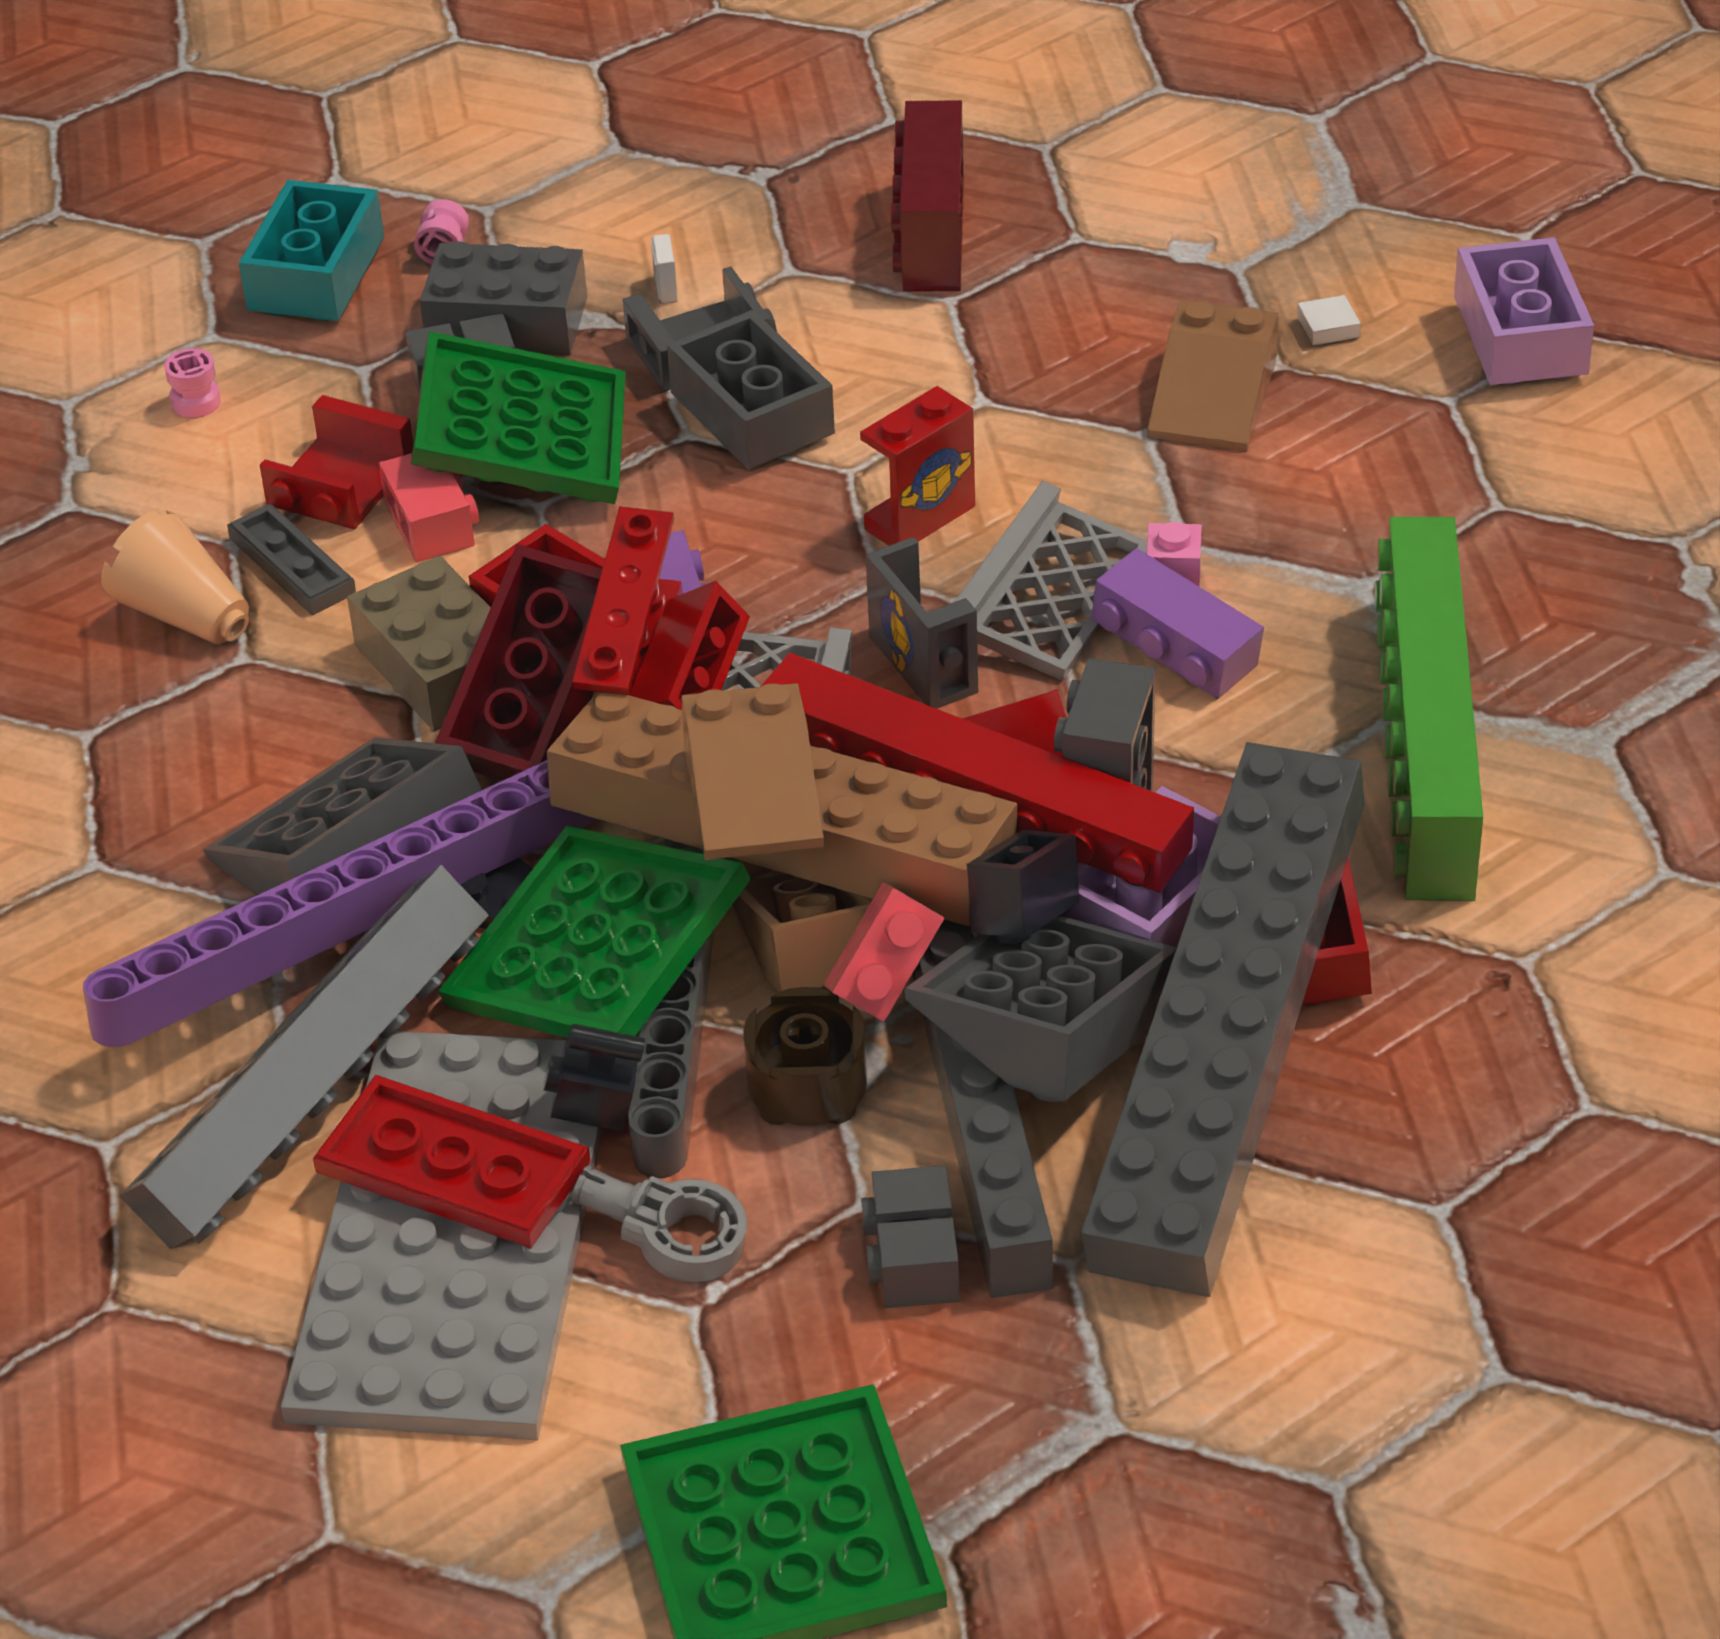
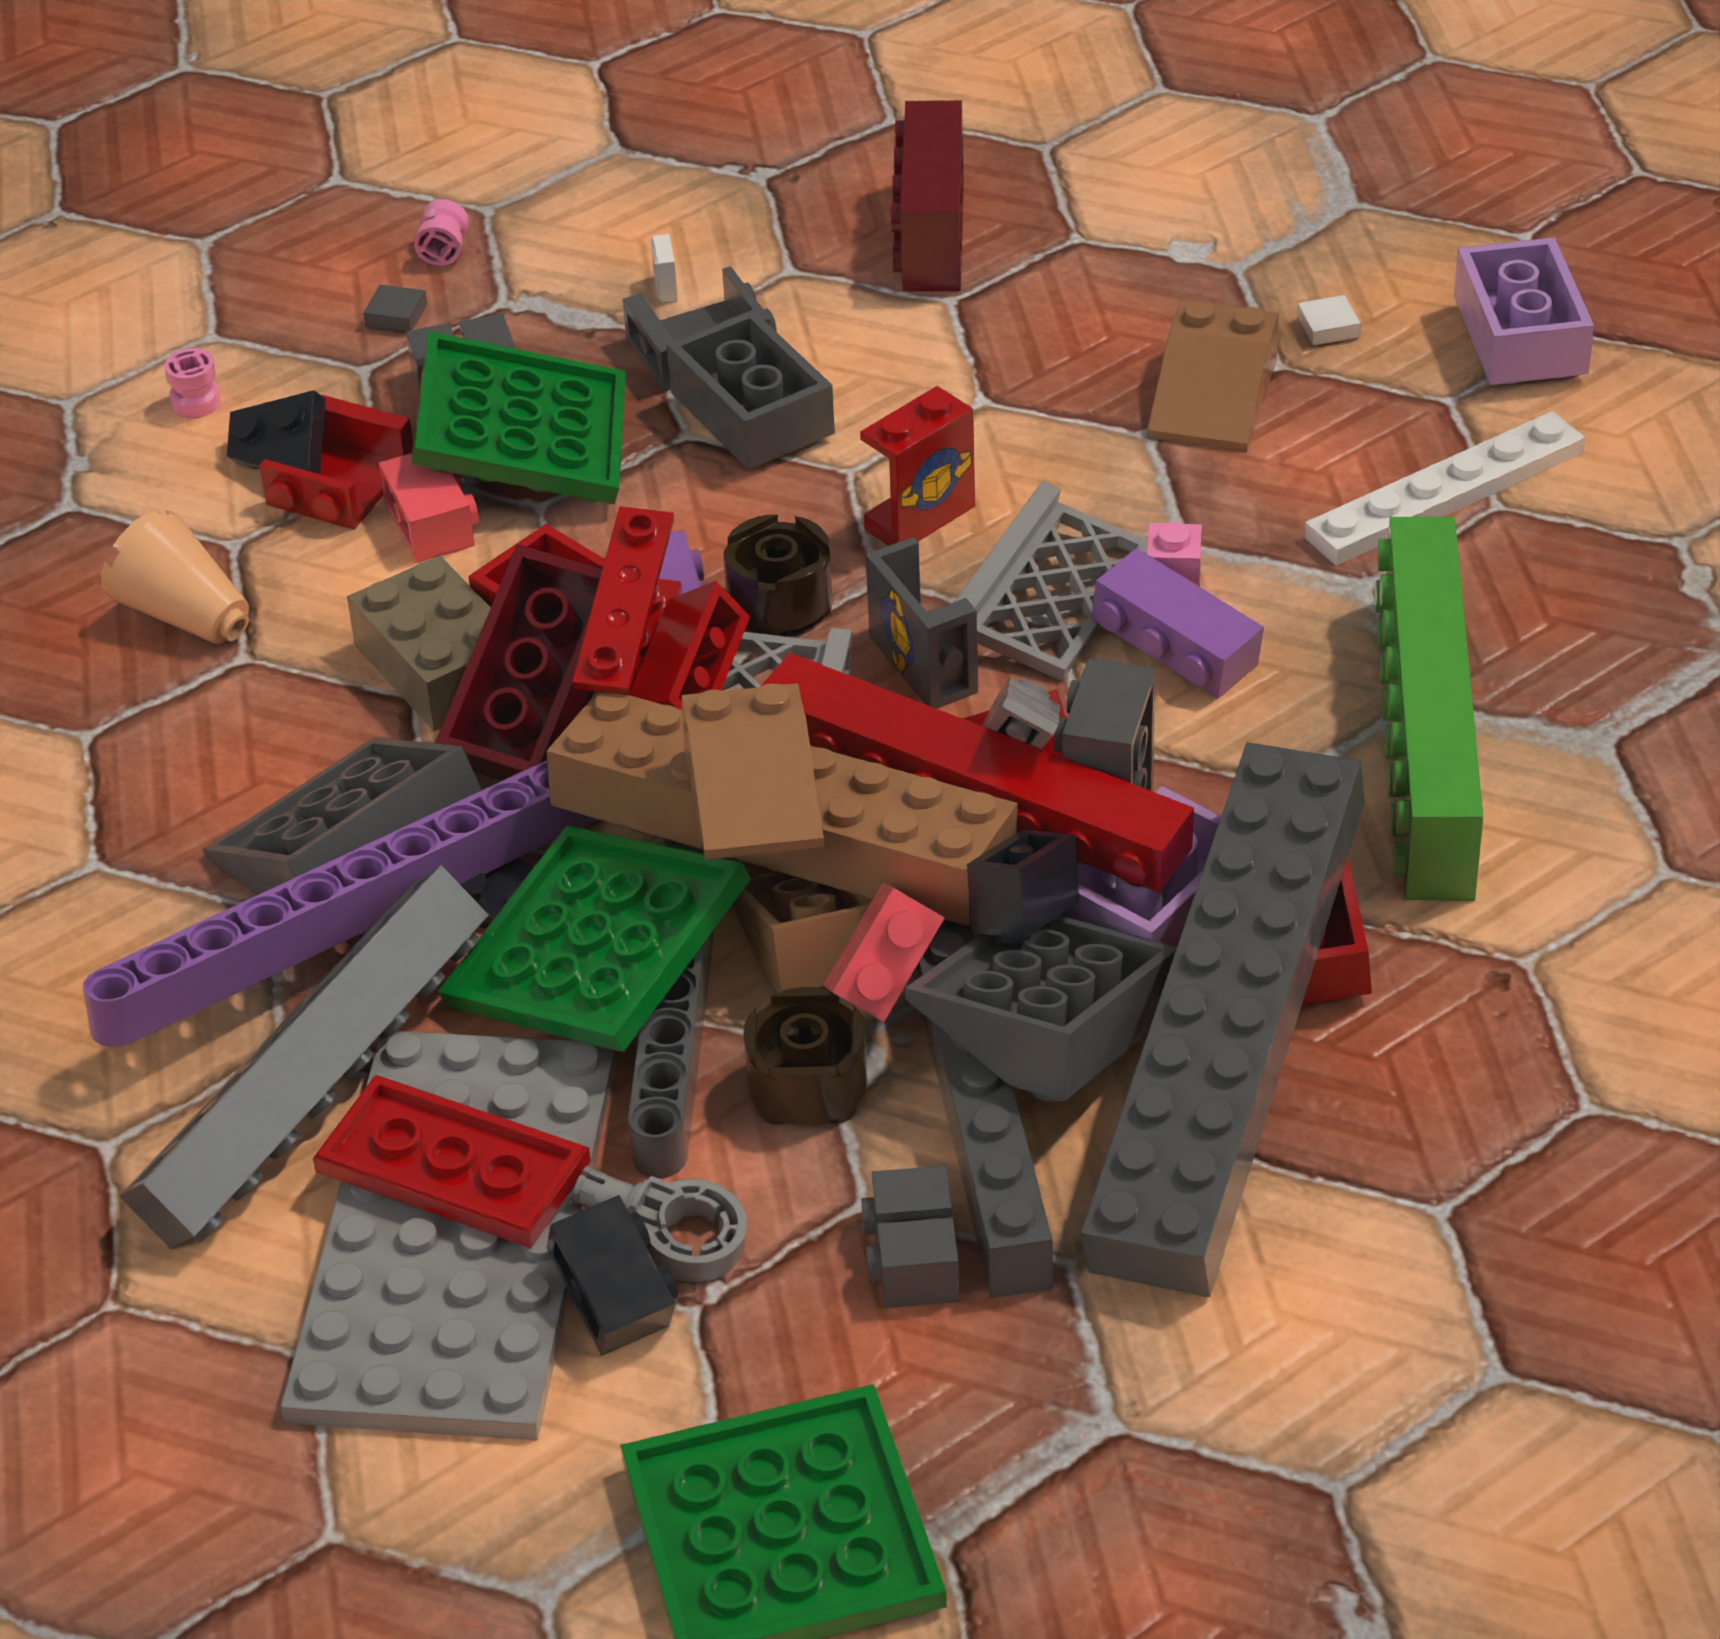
(279, 431): none -> black wing
(291, 559): dark grey tile -> none
(311, 250): teal brick -> none
(395, 308): none -> dark grey tile
(532, 286): dark grey brick -> none
(594, 1077): black brick -> none
(612, 1274): none -> black brick
(779, 573): none -> dark brown brick
(1024, 713): none -> light grey slope
(1446, 486): none -> white plate

